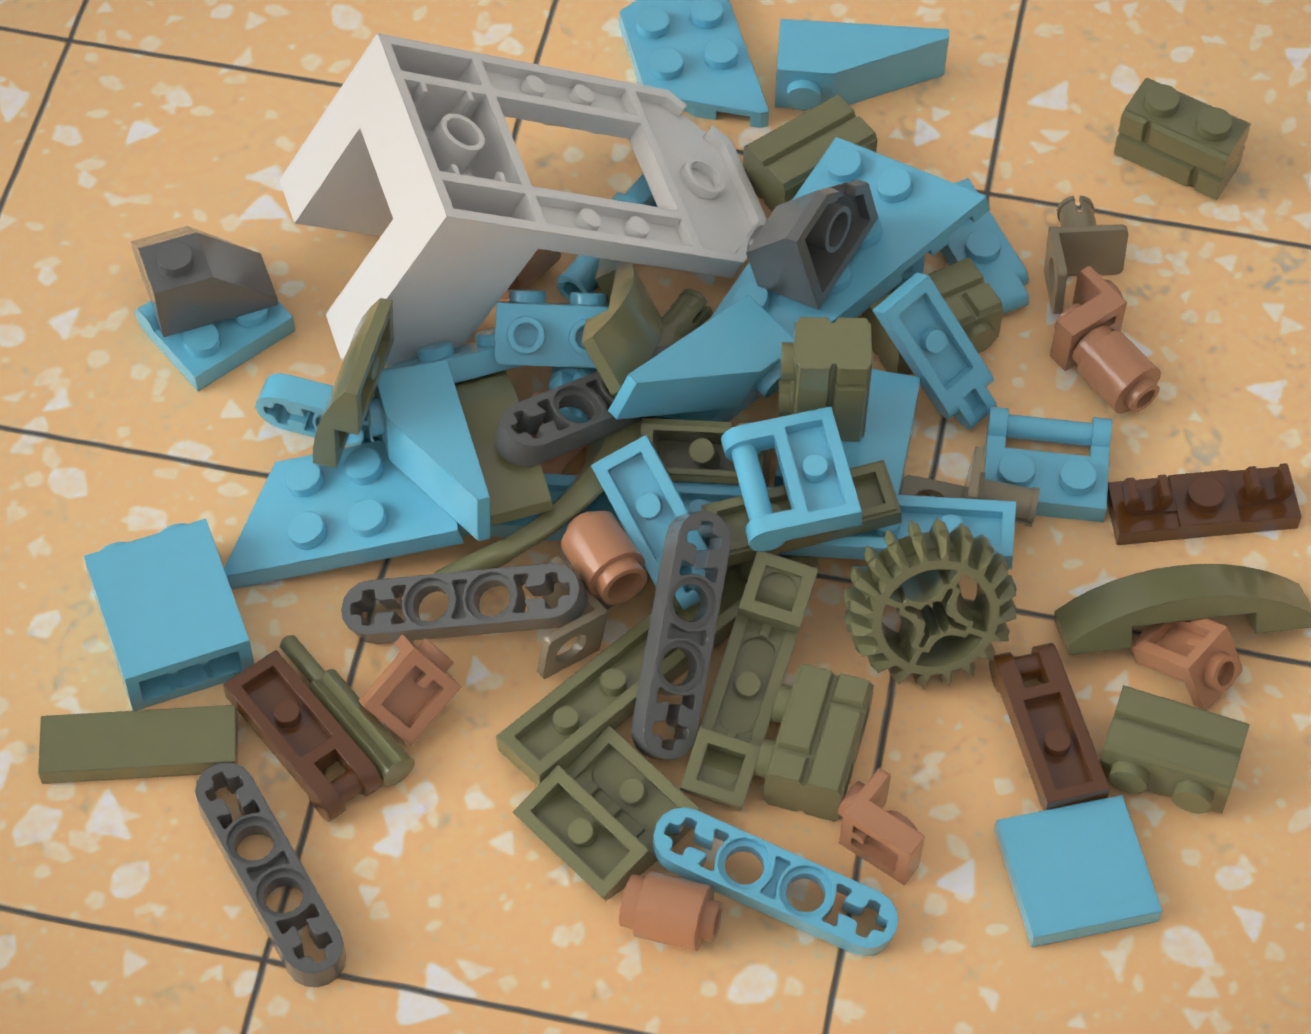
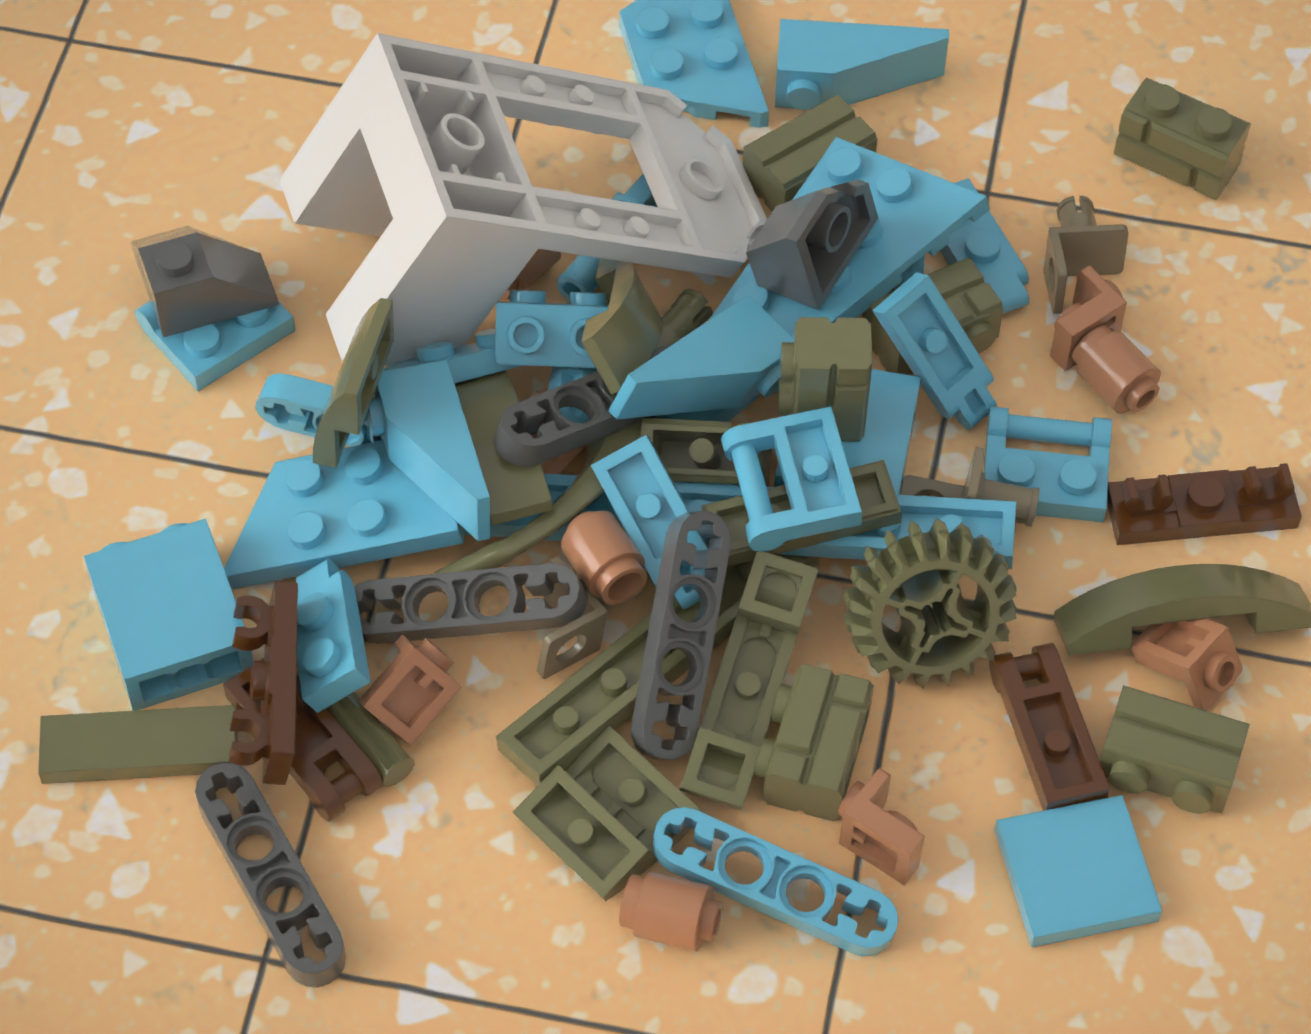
(271, 682): none -> reddish brown plate
(329, 637): none -> medium azure hinge

